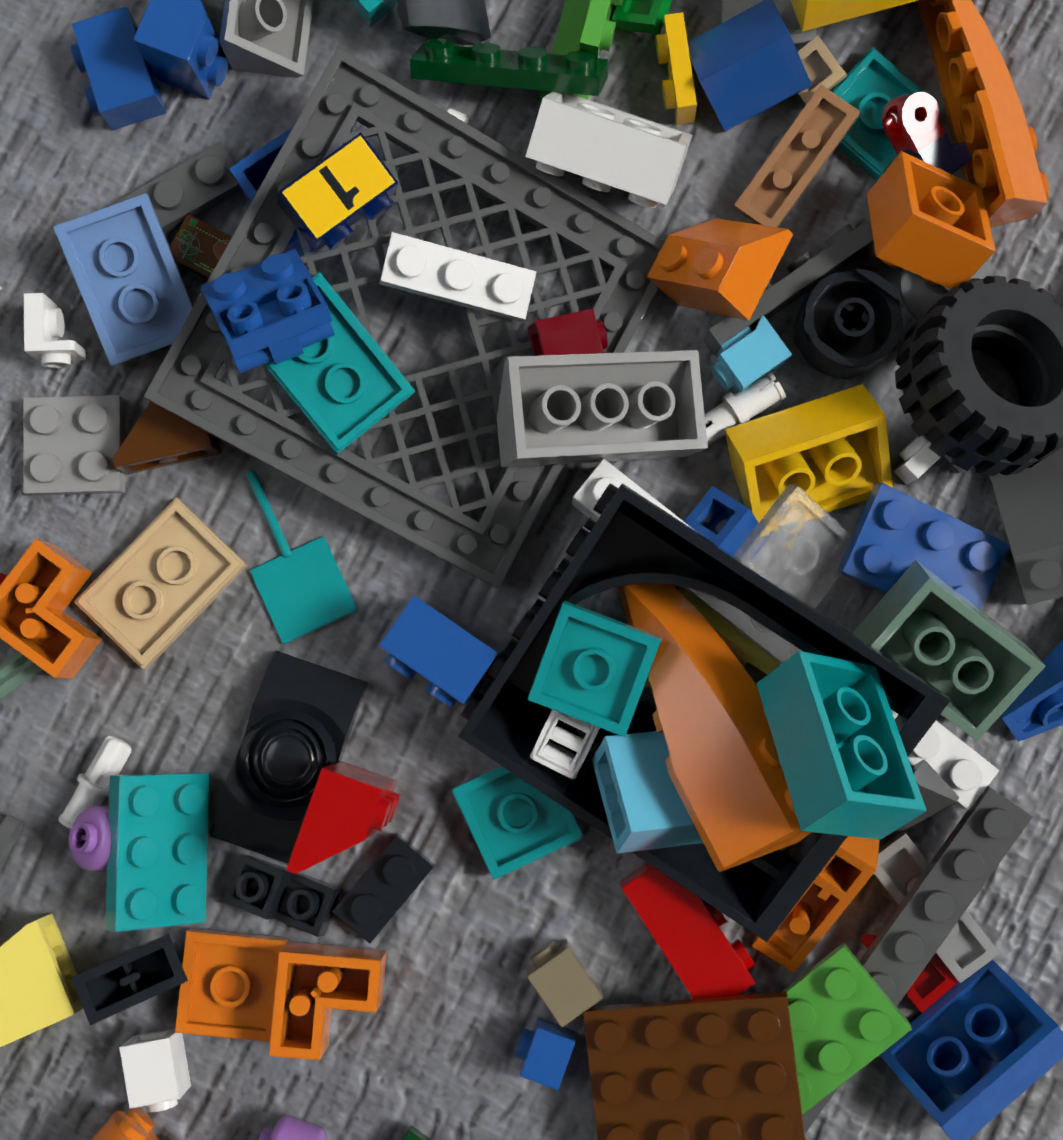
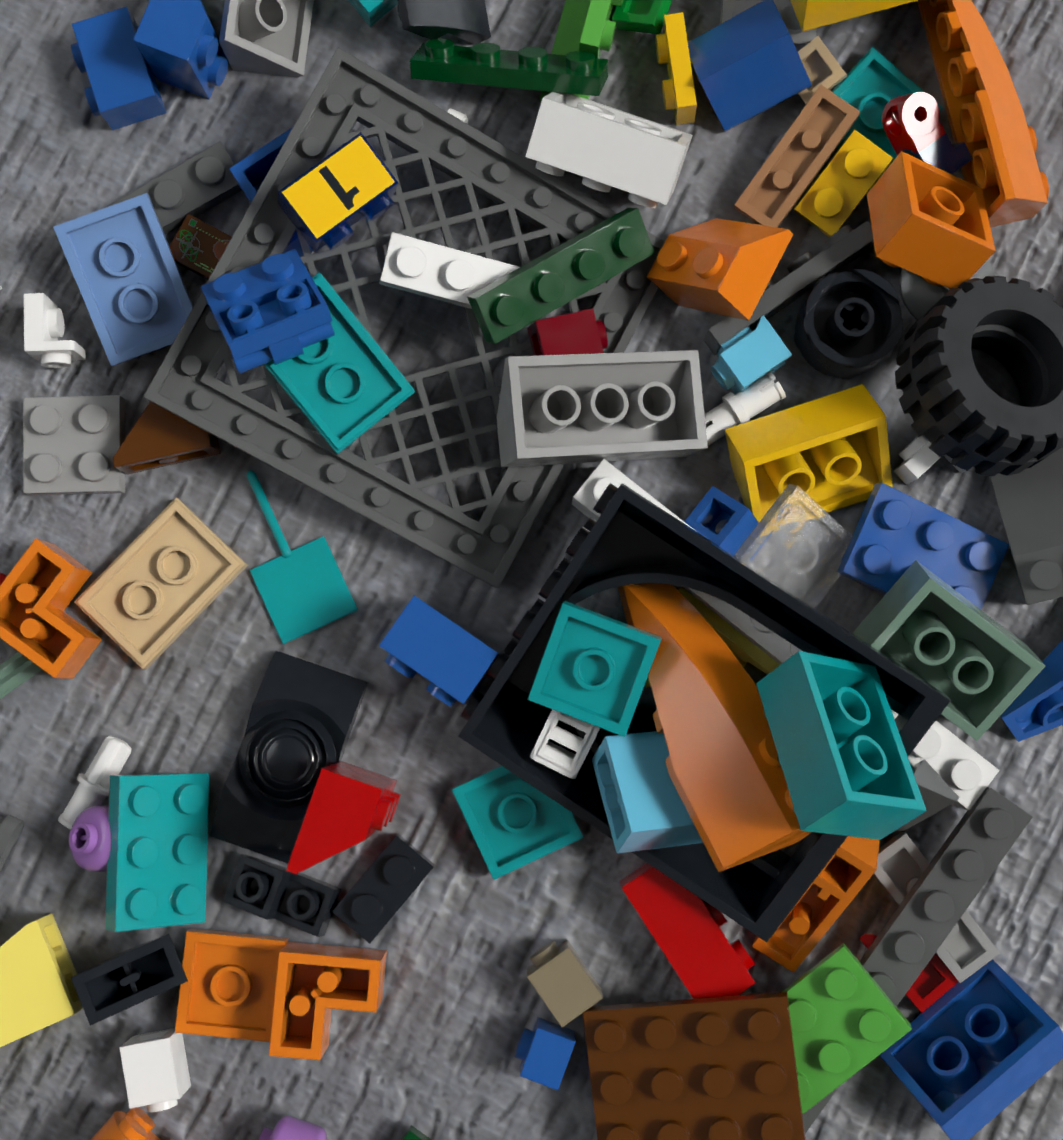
(560, 275): none -> dark green plate
(843, 184): none -> yellow plate

